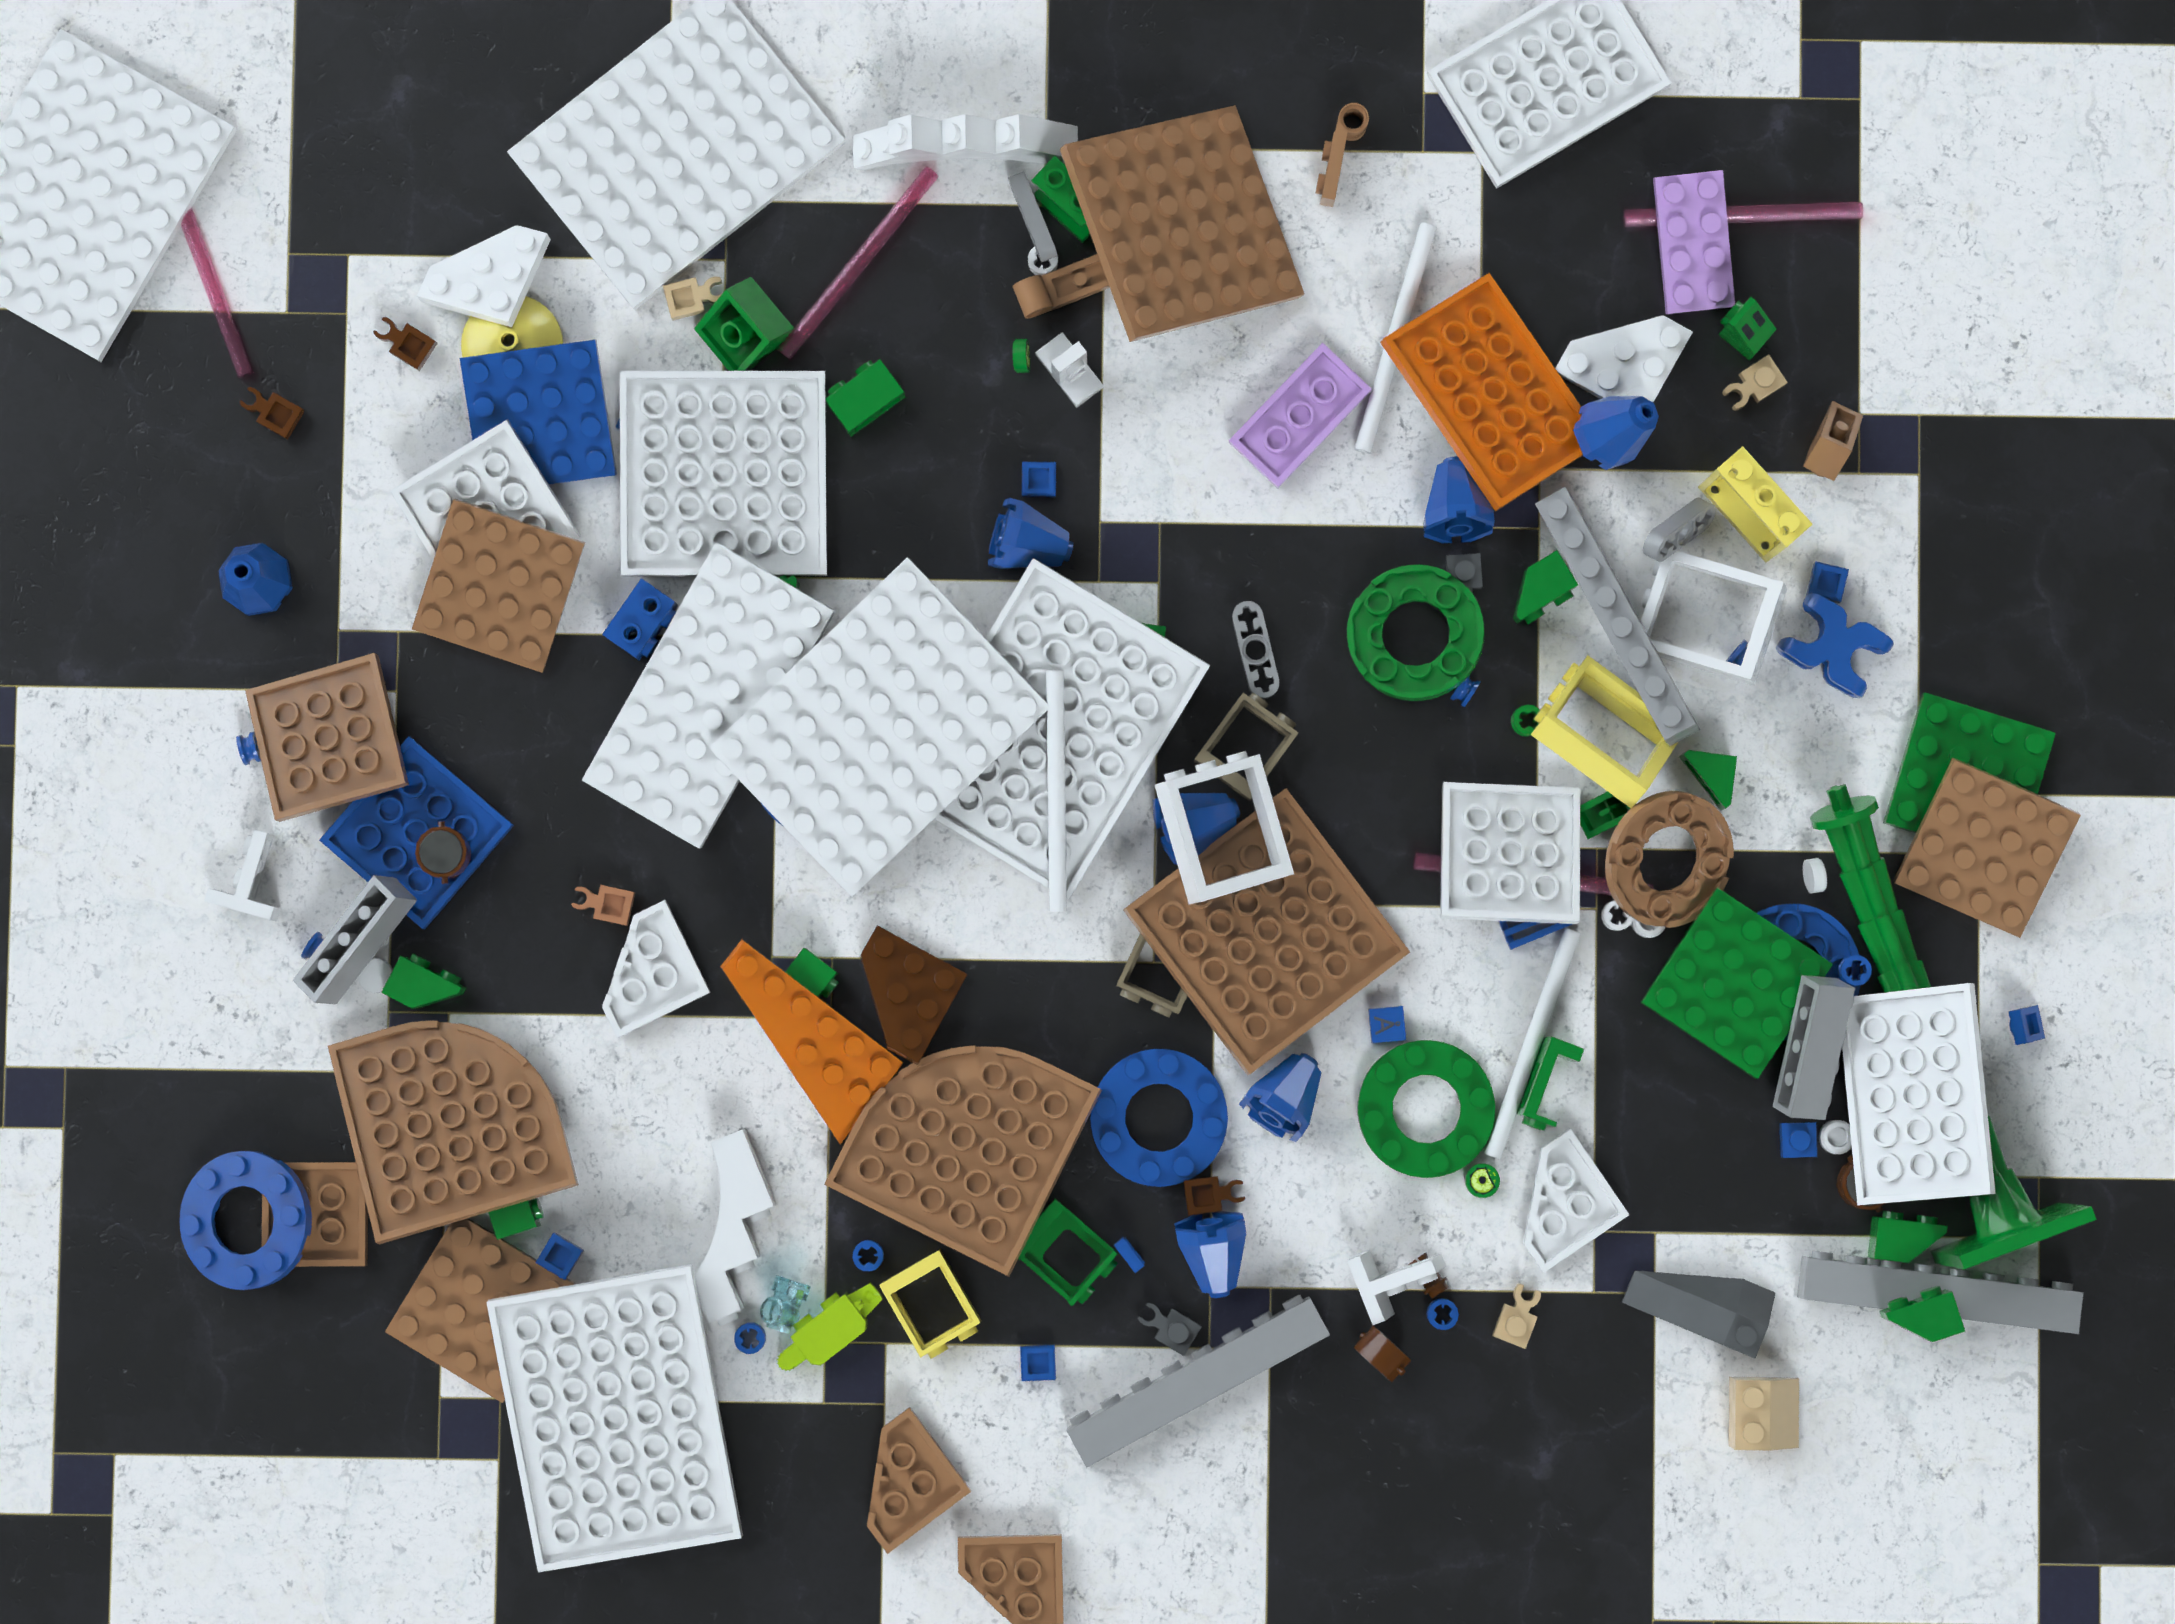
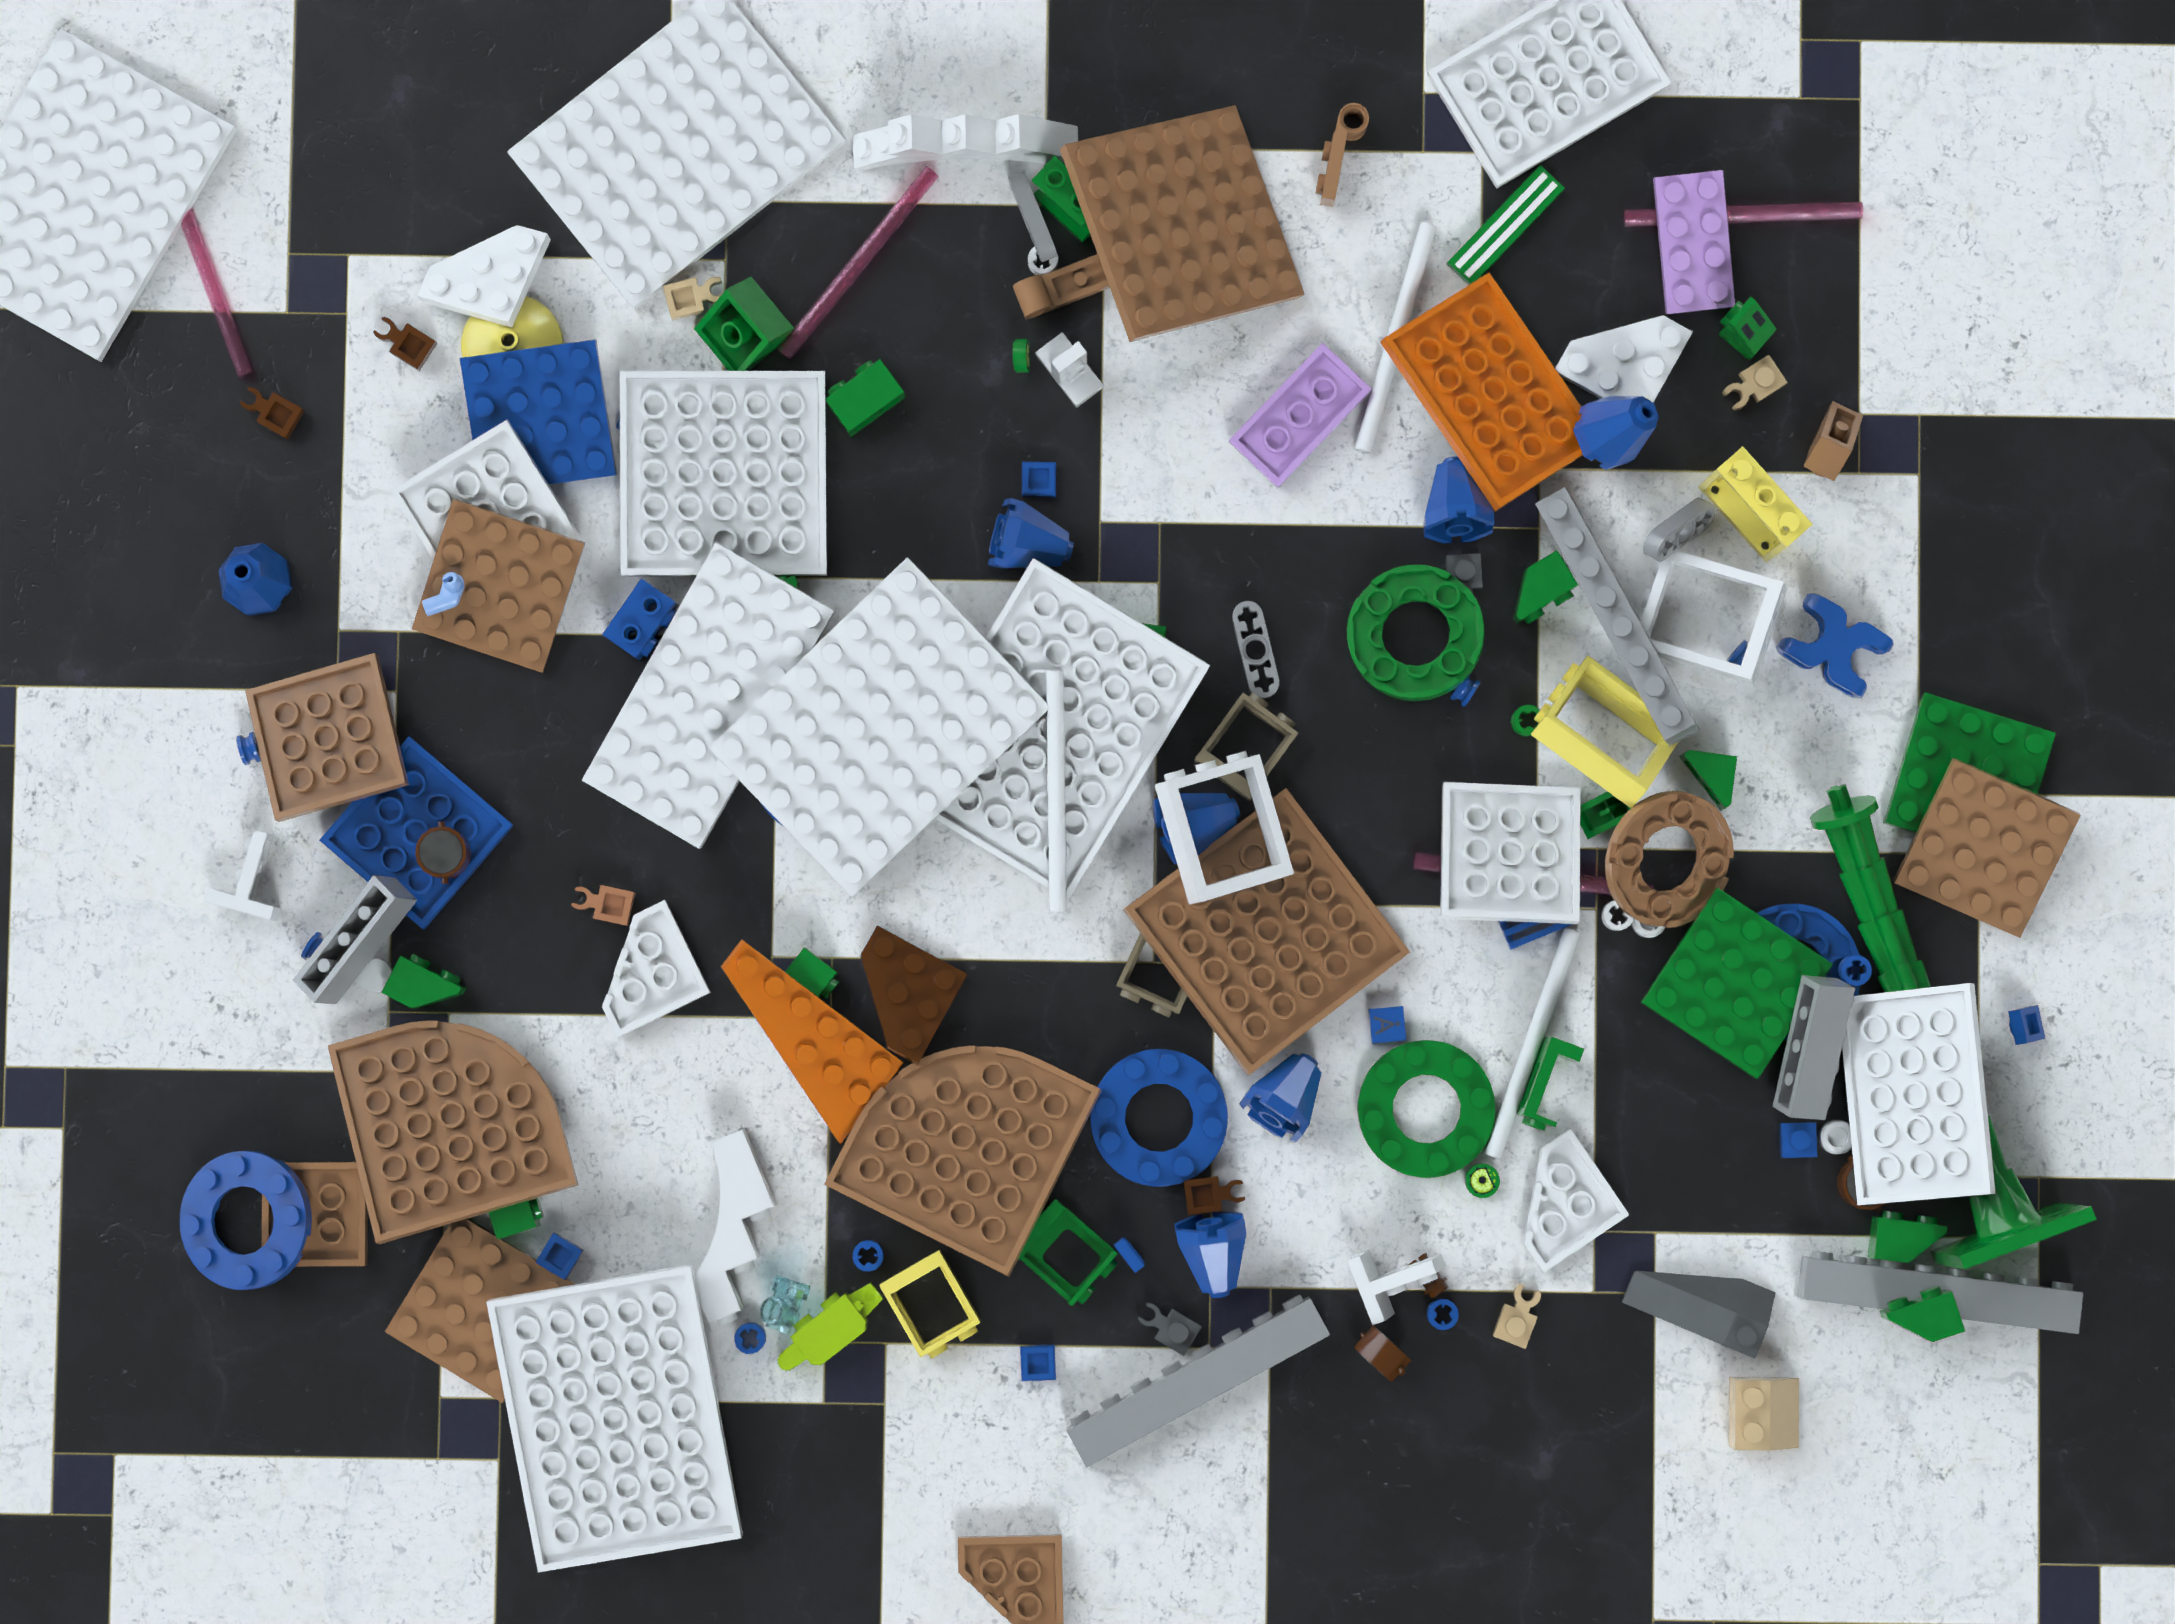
(448, 597): none -> light blue arm
(910, 1482): medium nougat plate -> none
(1505, 225): none -> green tile
(1814, 875): white tile -> none
(1828, 581): blue tile -> none

